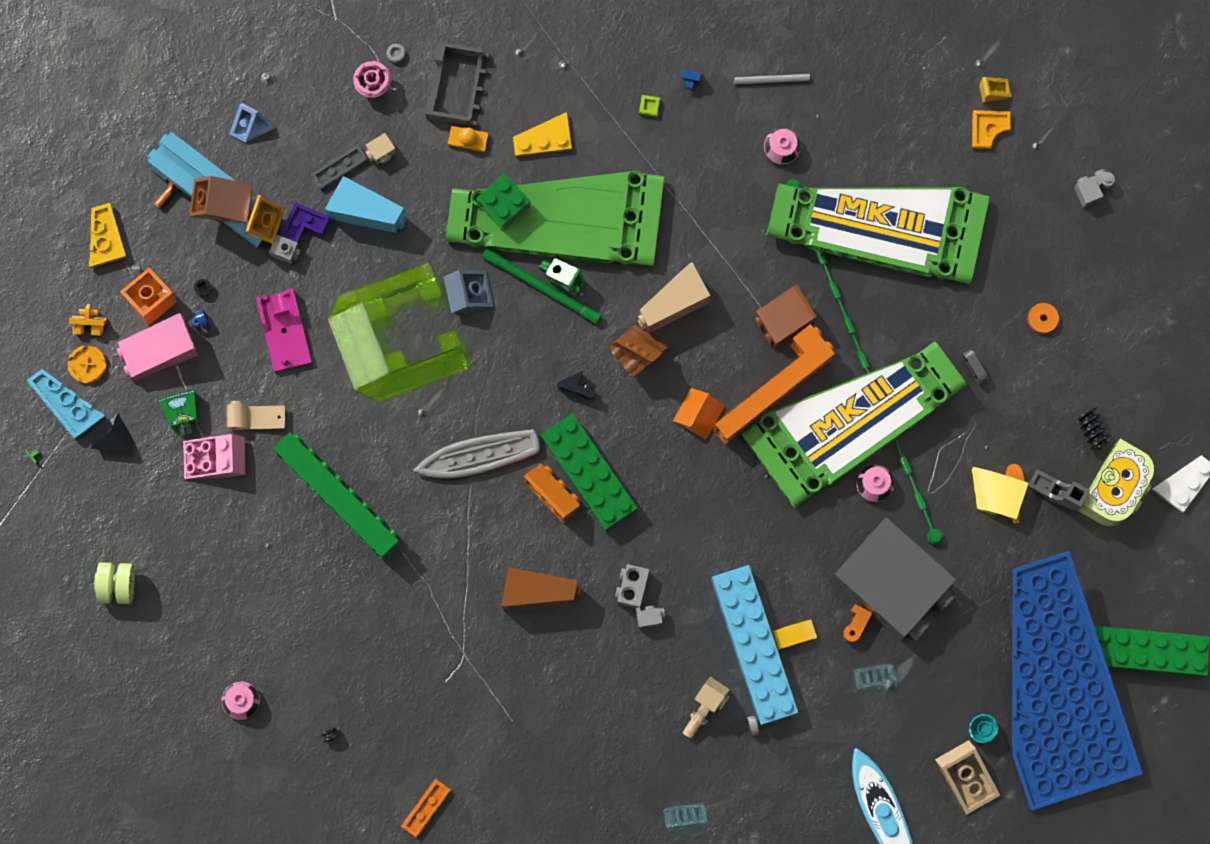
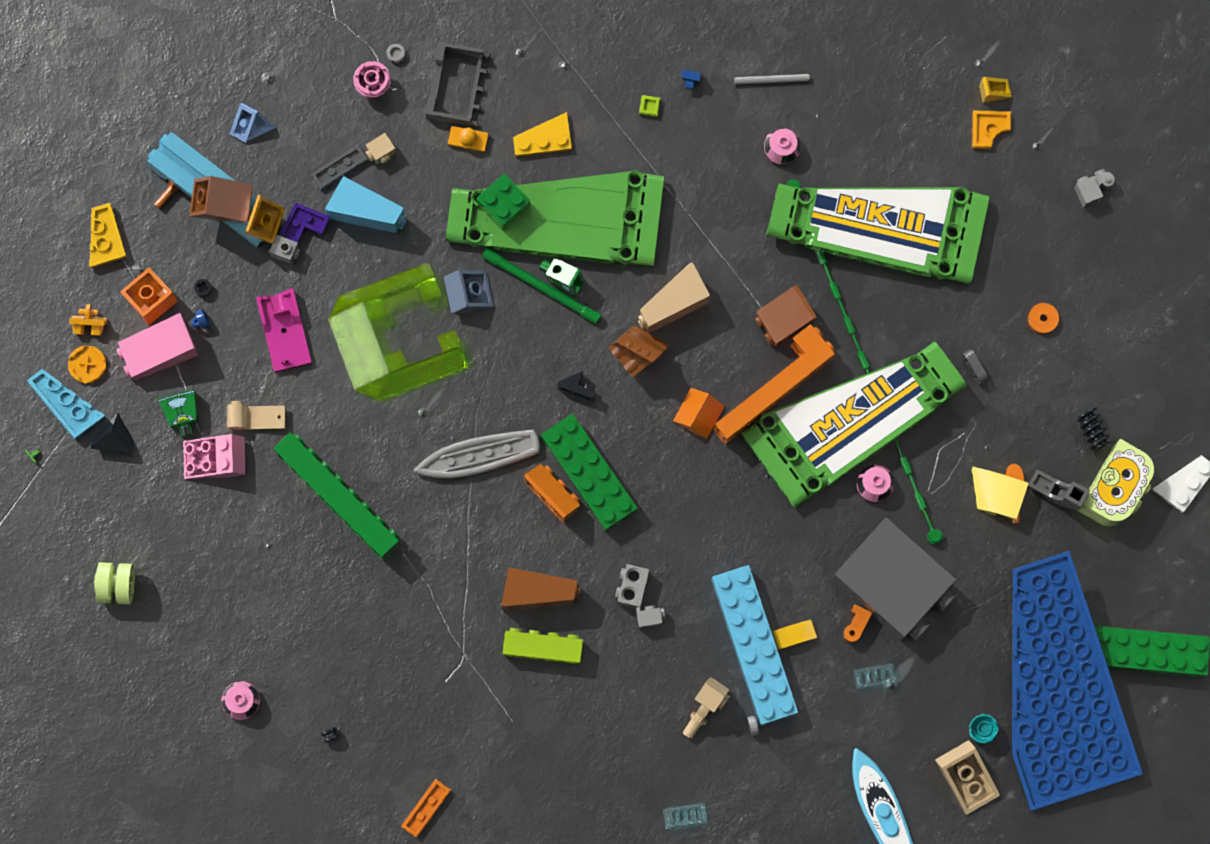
(542, 647): none -> lime brick

